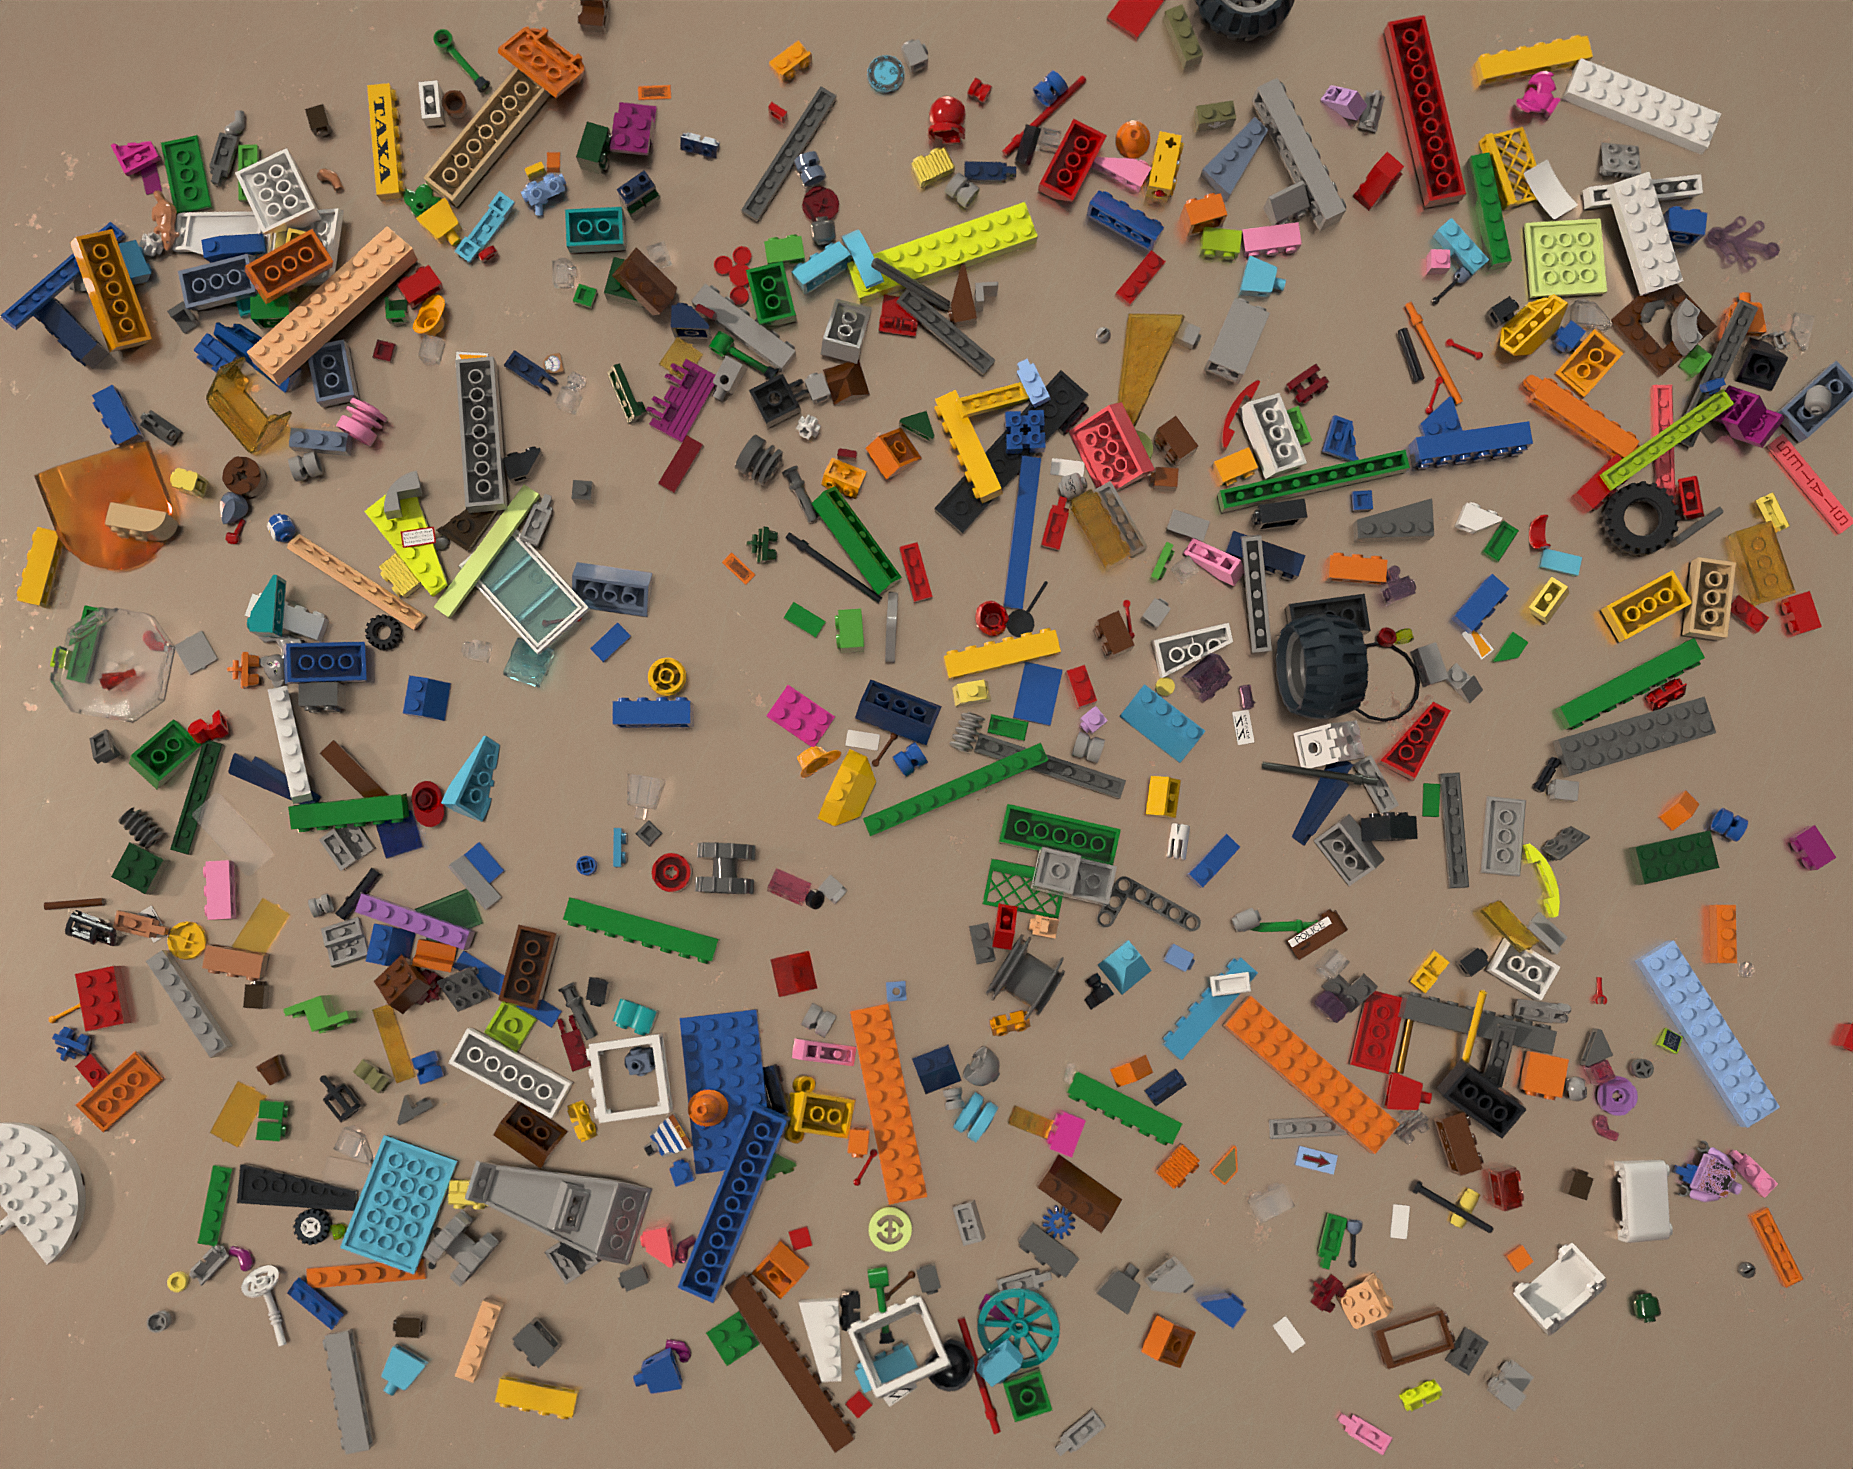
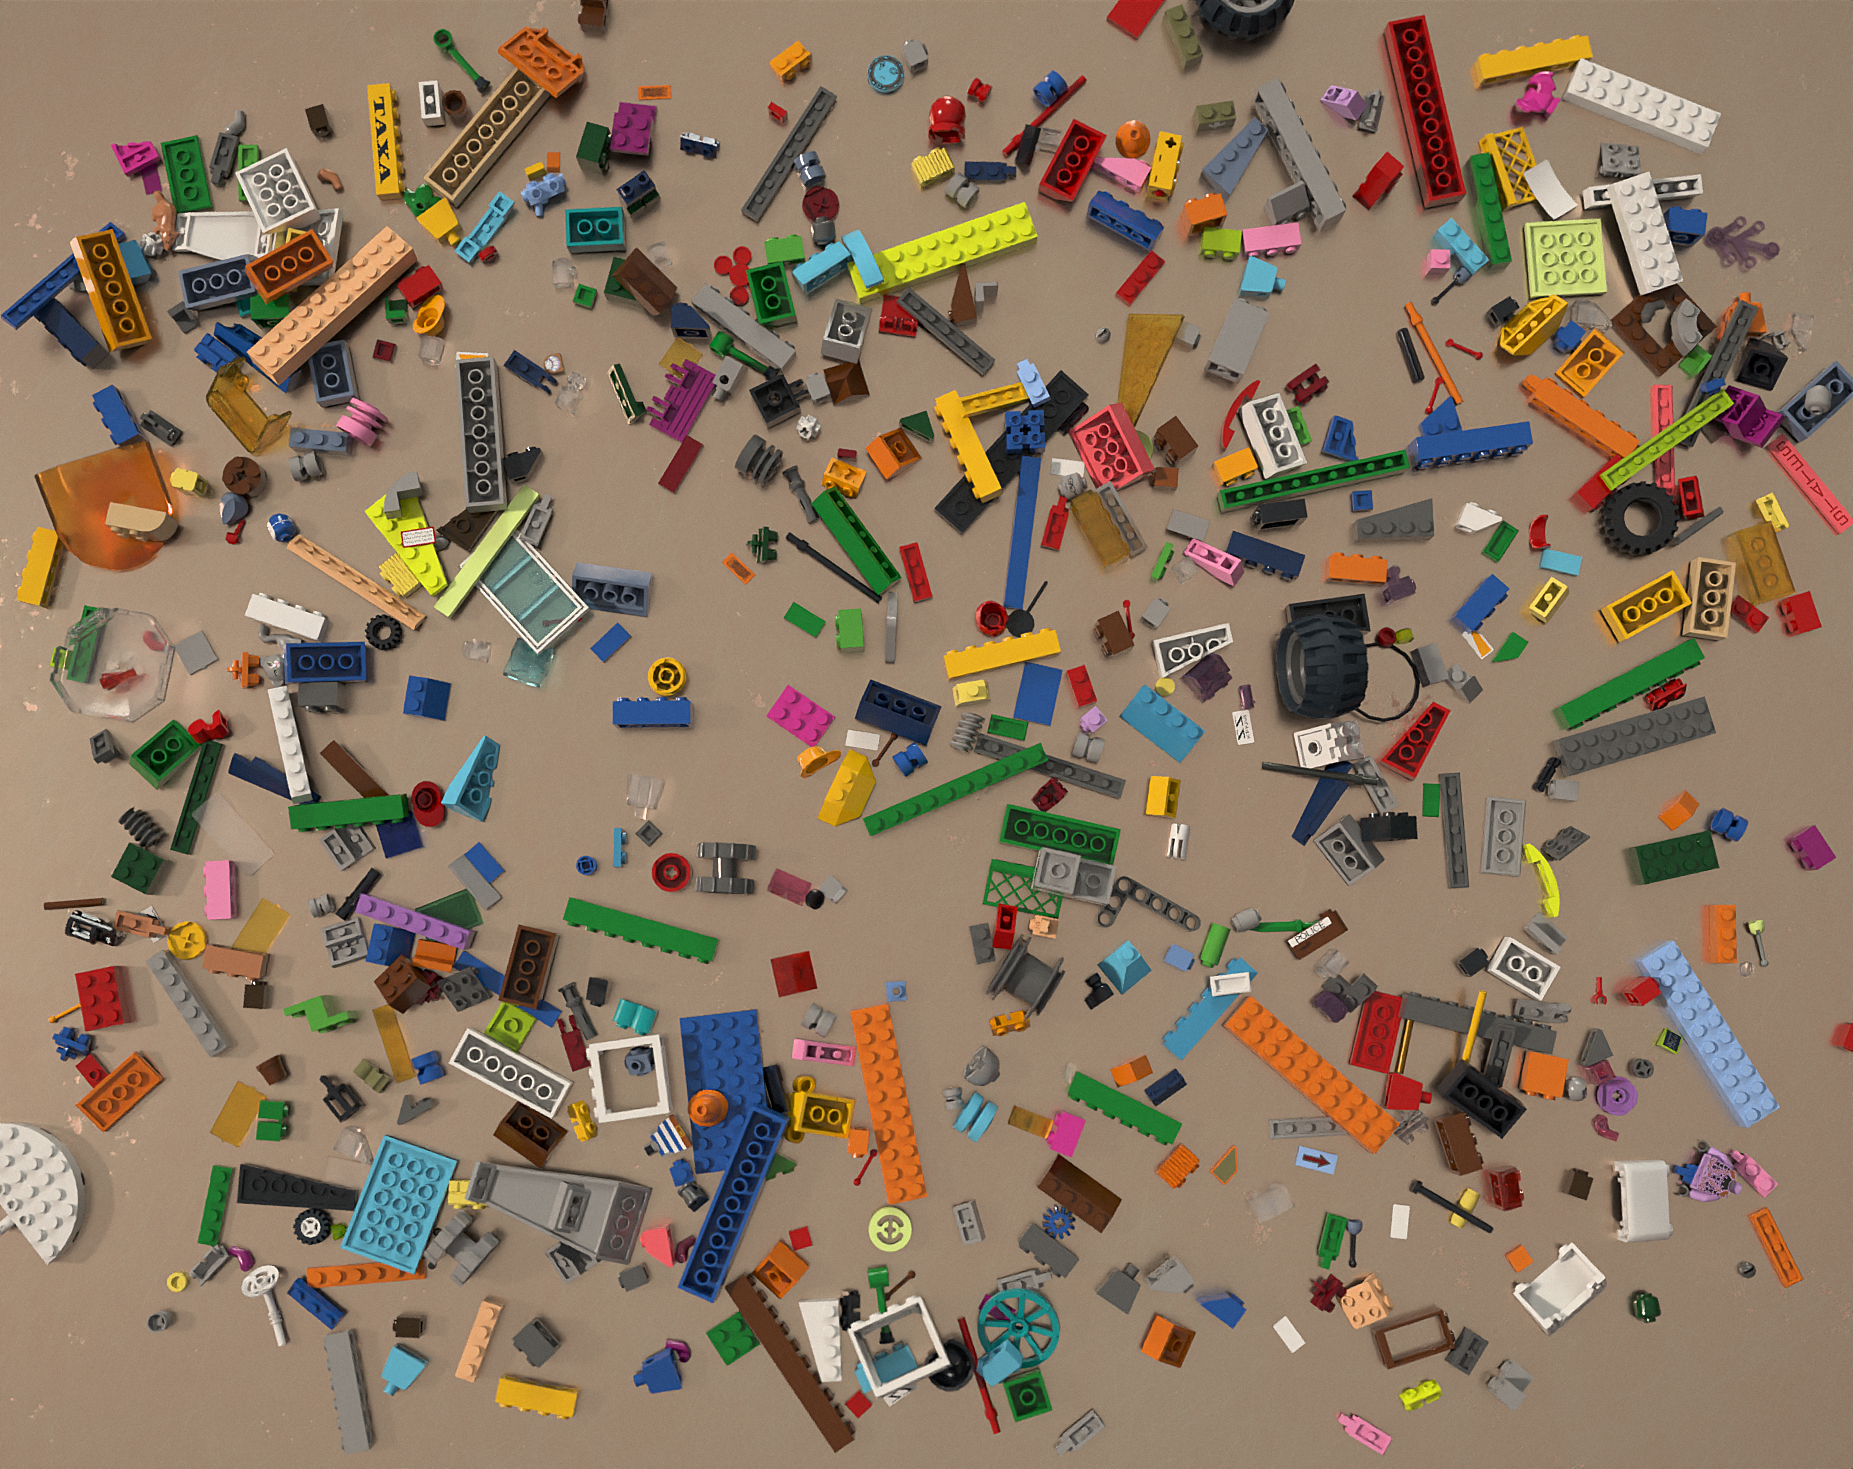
(231, 246): blue slope -> none
(268, 613): teal slope -> none
(583, 492): dark grey brick -> none
(693, 1196): none -> dark grey piece
(706, 312): dark red tile -> none
(910, 283): dark grey axle -> none
(928, 1279): dark grey brick -> none
(936, 1069): dark blue slope -> none
(1049, 795): none -> dark red hand
(1213, 861): blue slope -> none
(1214, 945): none -> bright green brick
(1256, 593): light grey brick -> none
(1429, 971): yellow slope -> none
(1509, 926): clear yellow piece -> none
(1641, 991): none -> red brick
(1757, 927): none -> hinge

